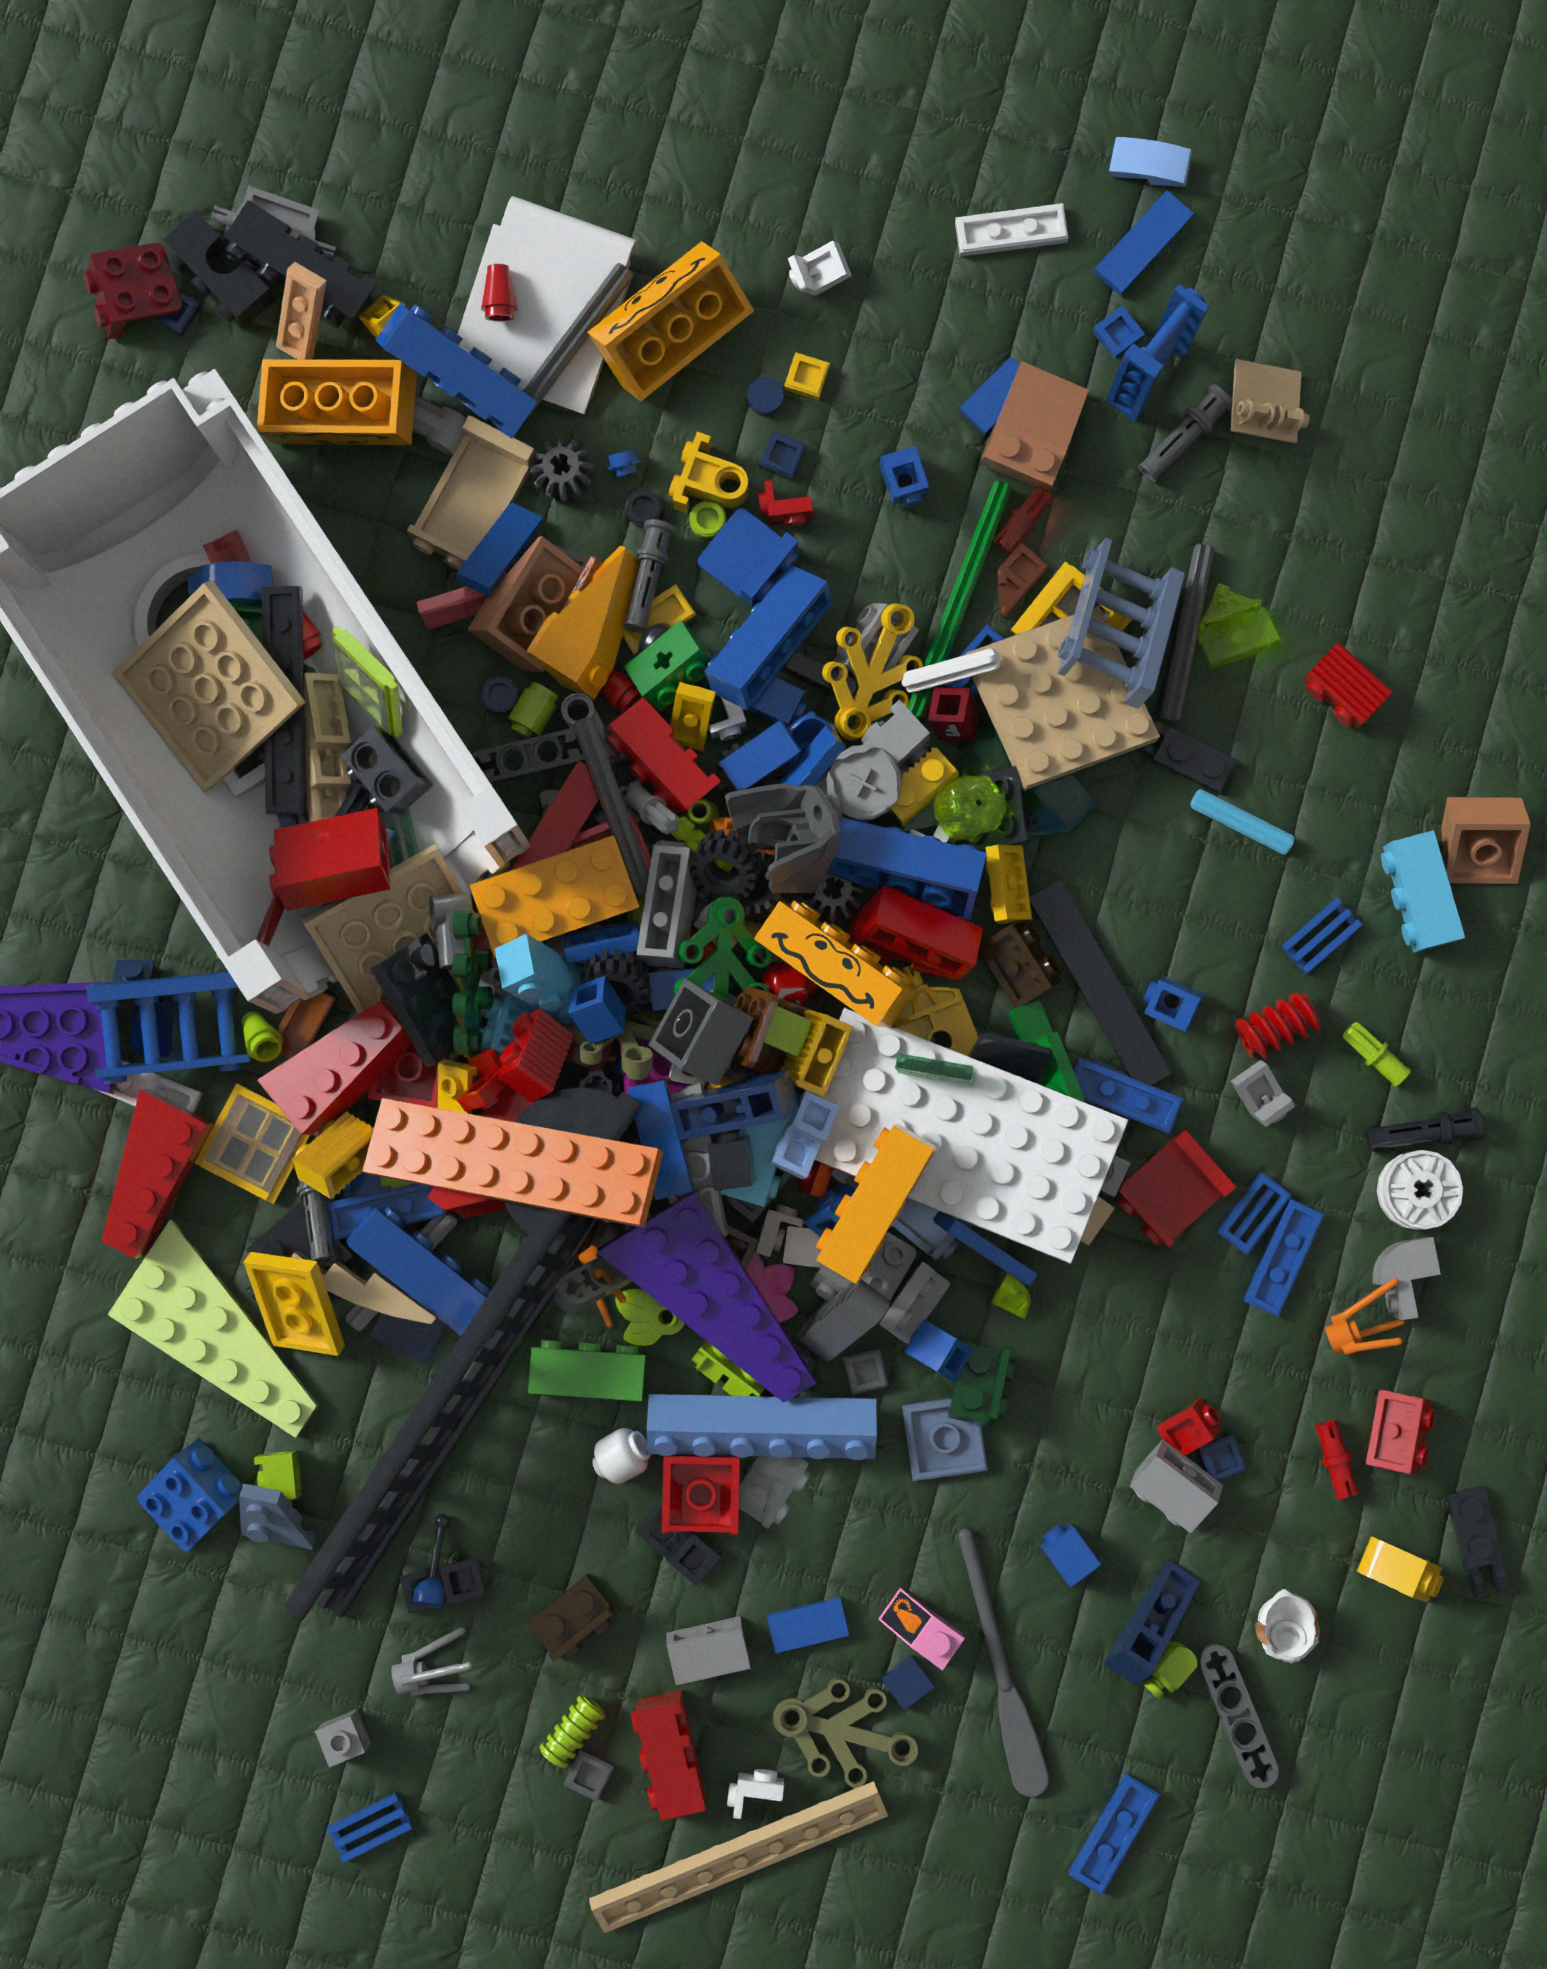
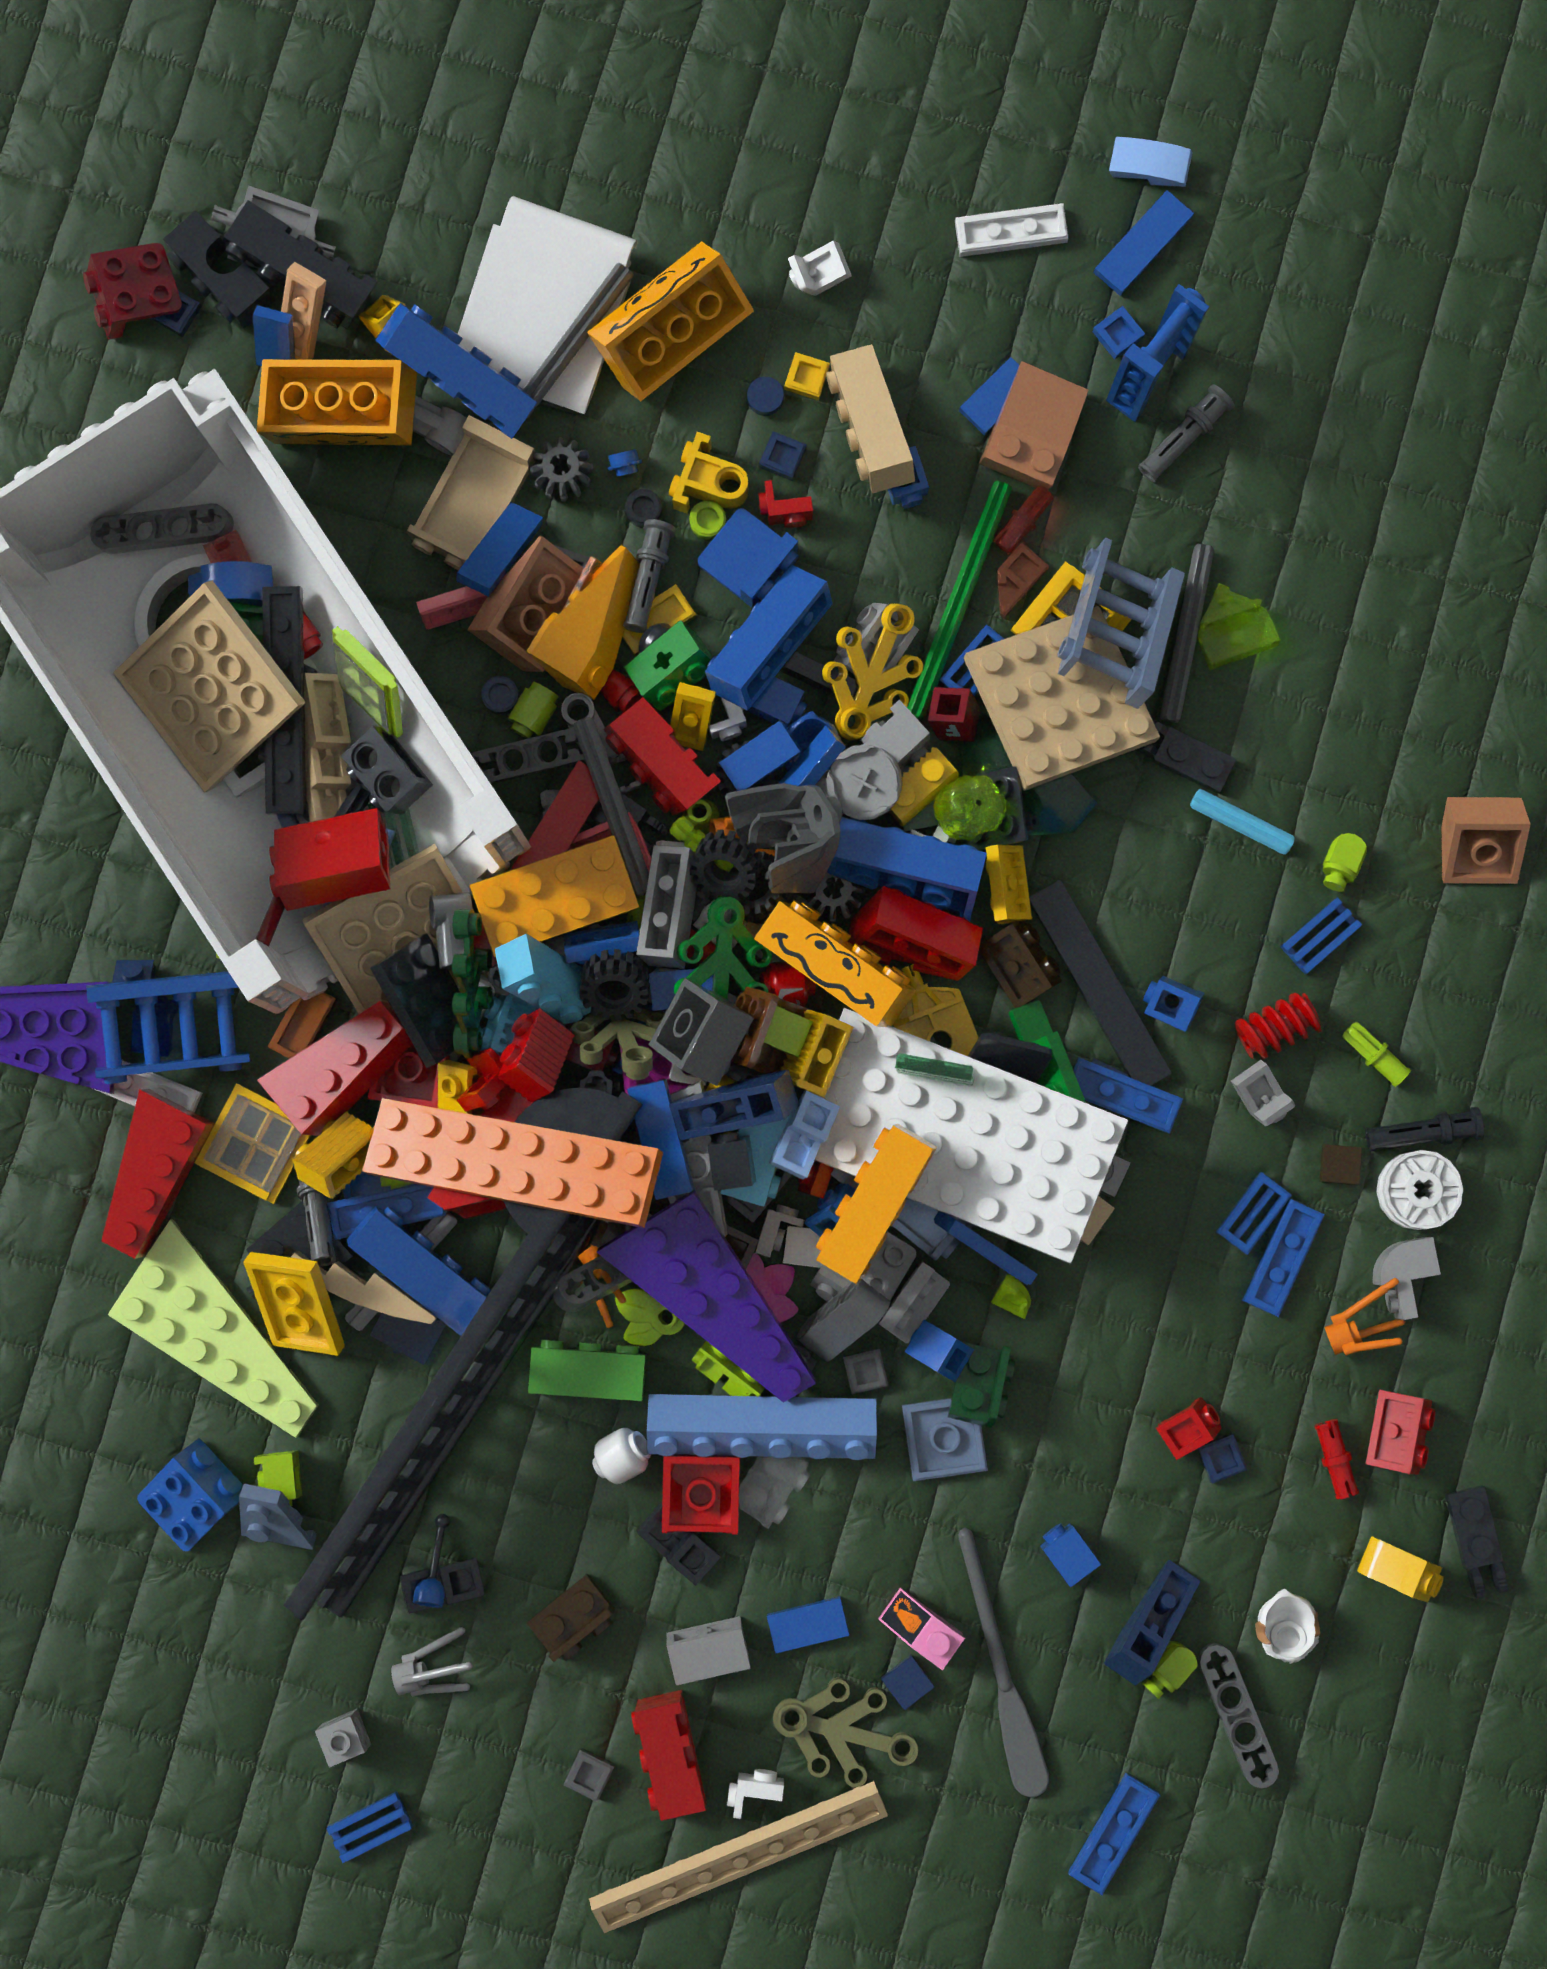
(161, 534): none -> dark grey beam
(261, 1038): lime cone -> none
(273, 335): none -> blue tile
(498, 295): red cone -> none
(572, 1731): lime piece -> none
(597, 1010): blue brick -> none
(652, 809): light grey axle -> none
(871, 419): none -> tan brick
(951, 670): white axle -> none
(1173, 1189): red panel -> none
(1176, 1486): light grey brick -> none
(1267, 401): tan hinge -> none
(1340, 1164): none -> dark brown tile
(1343, 861): none -> lime arm
(1346, 686): red brick -> none
(1422, 892): medium azure brick -> none

